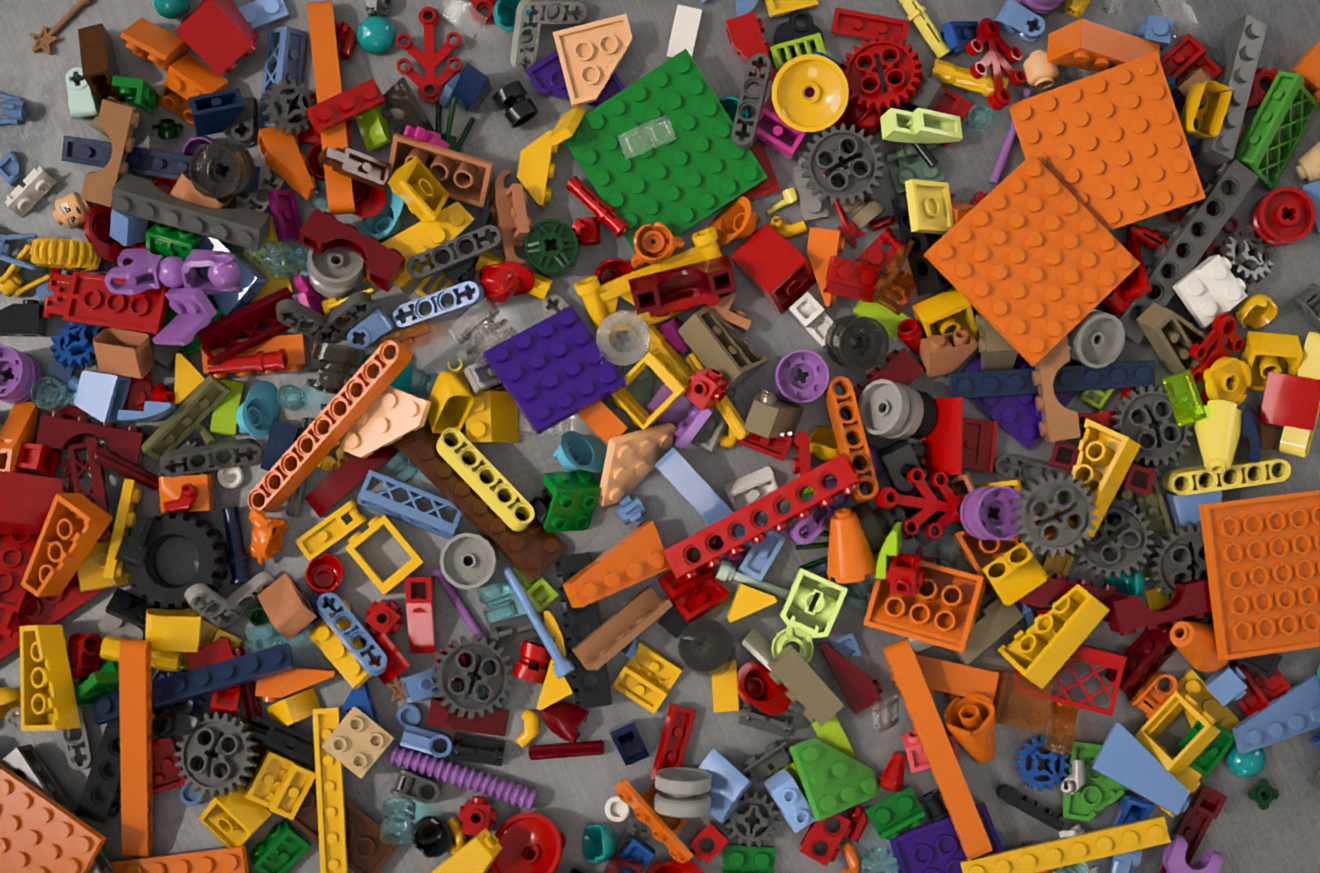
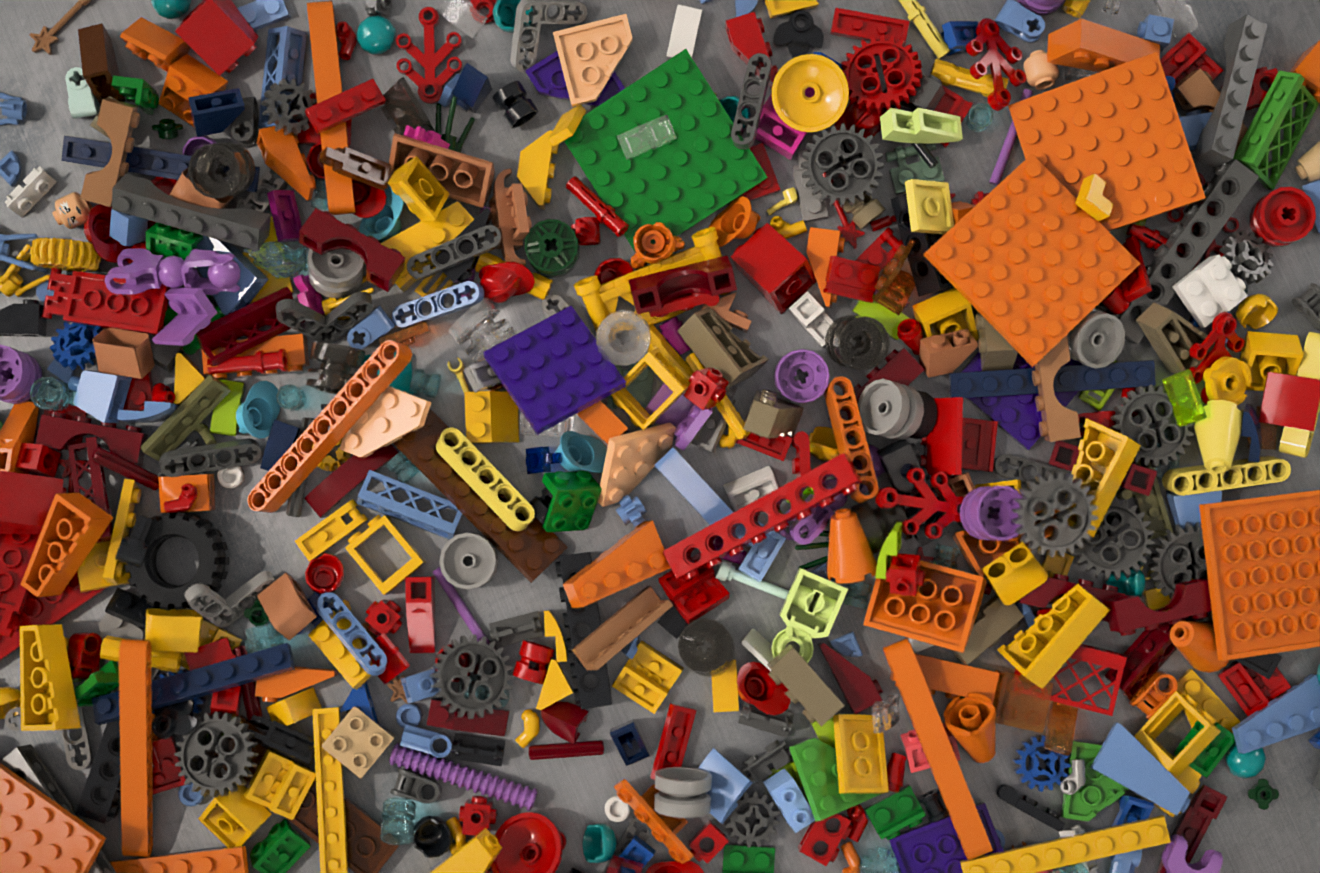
(237, 557): dark blue pin -> none
(266, 535): orange hair -> none
(373, 128): lime slope -> none
(450, 402): yellow piece -> none
(497, 601): clear light blue wheel -> none
(538, 591): lime slope -> none
(539, 460): none -> clear blue plate
(562, 665): medium blue piece -> none
(747, 601): yellow slope -> none
(796, 43): lime slope -> none
(859, 755): none -> yellow plate
(1091, 198): none -> yellow piece
(1214, 109): yellow piece -> none
(1227, 684): medium blue brick -> none

